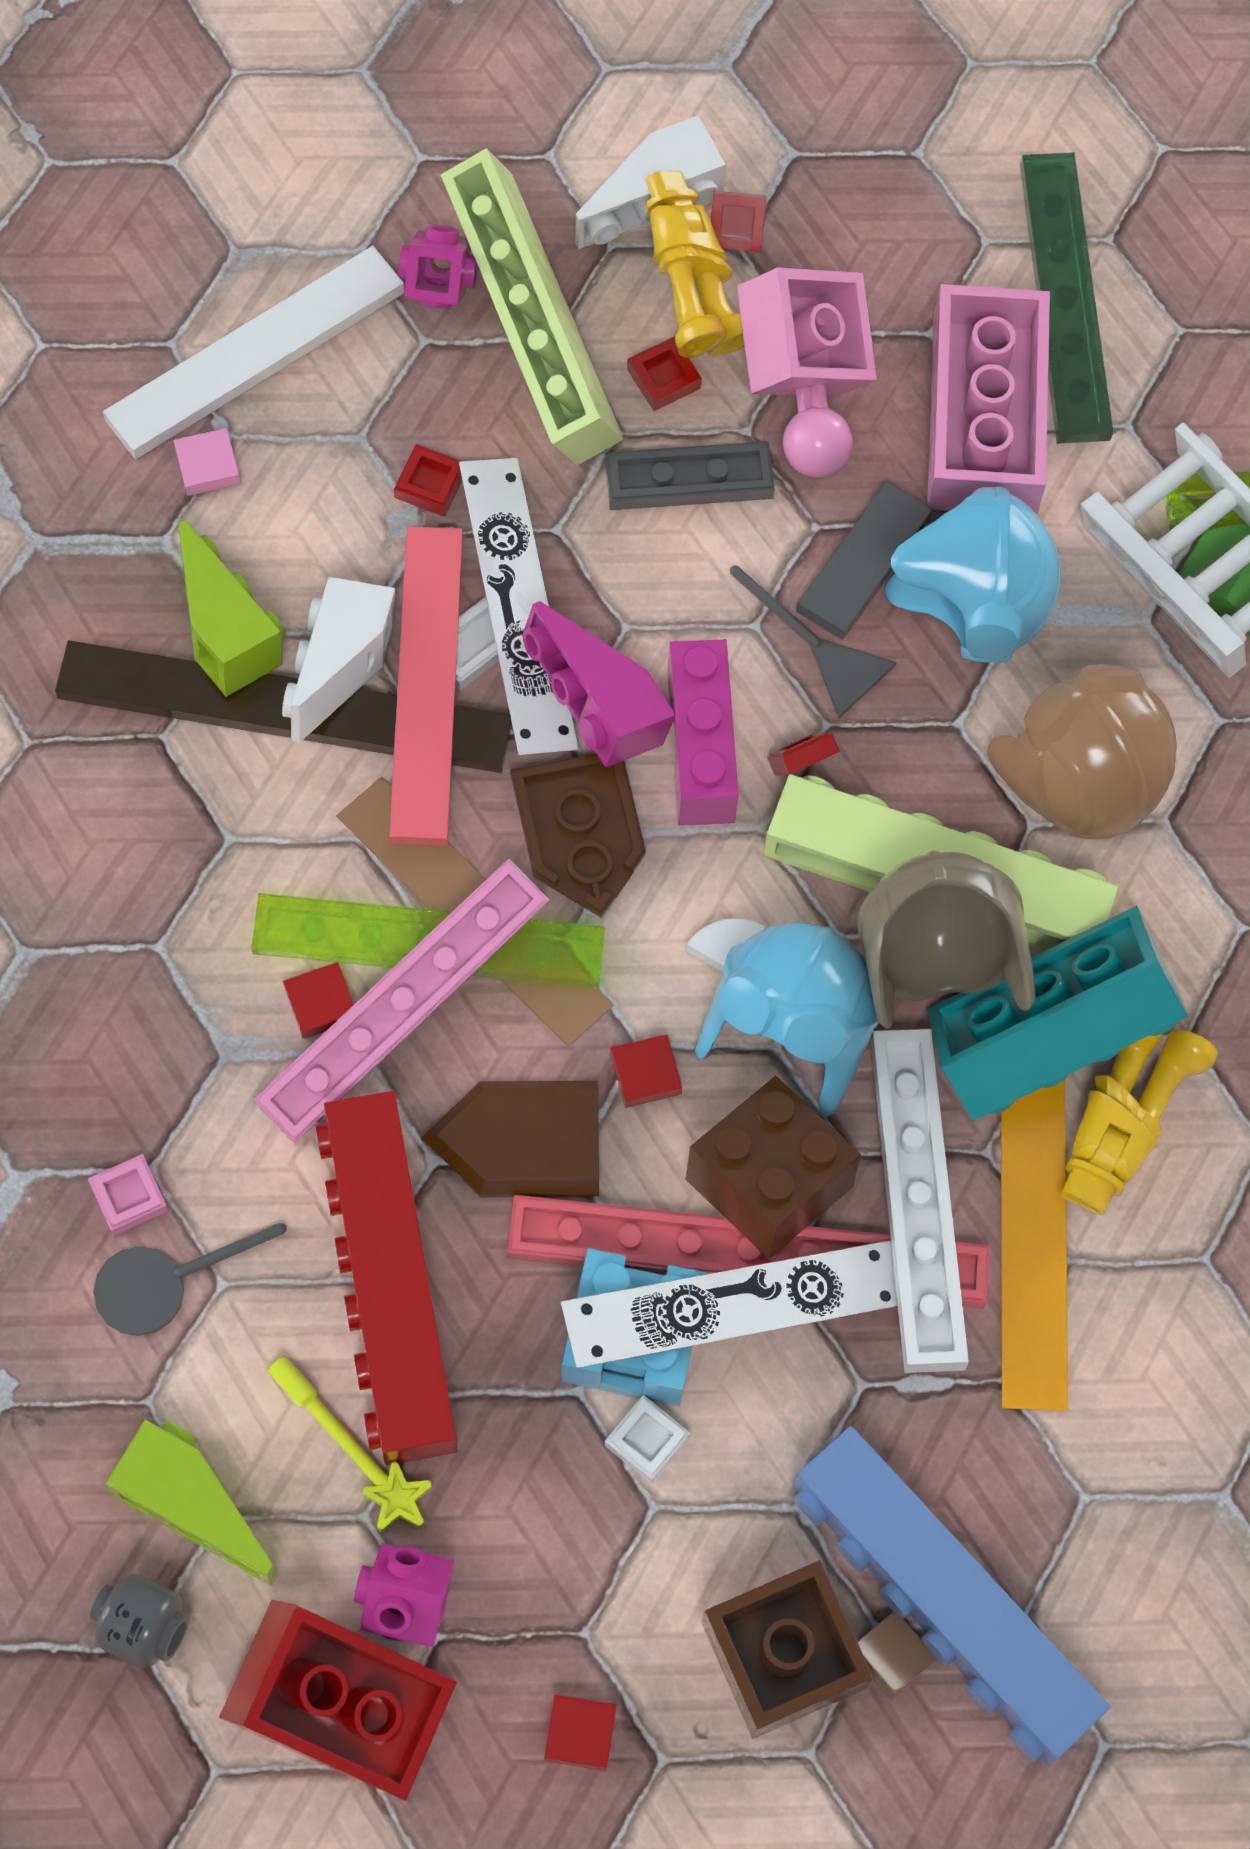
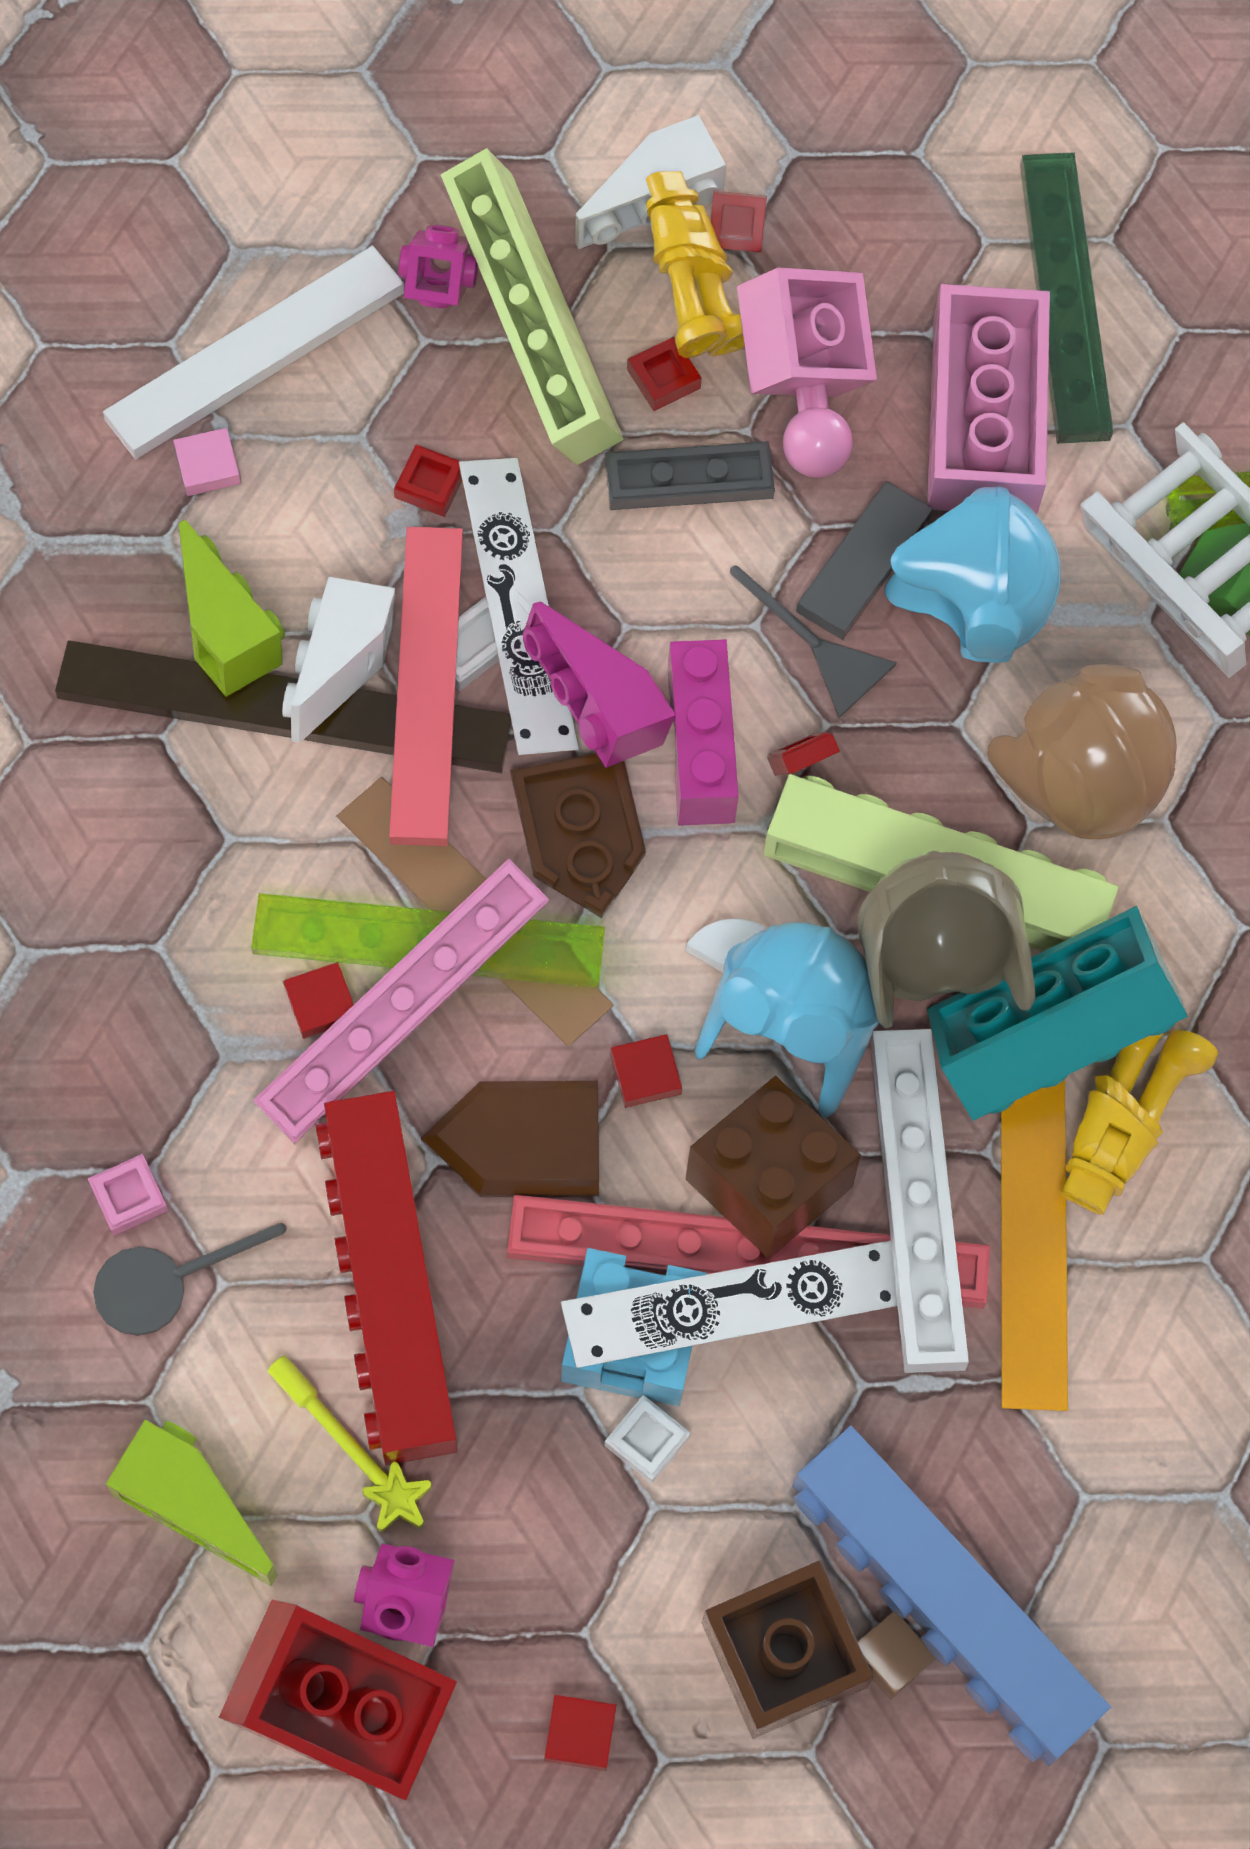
(139, 1620): dark grey head -> none

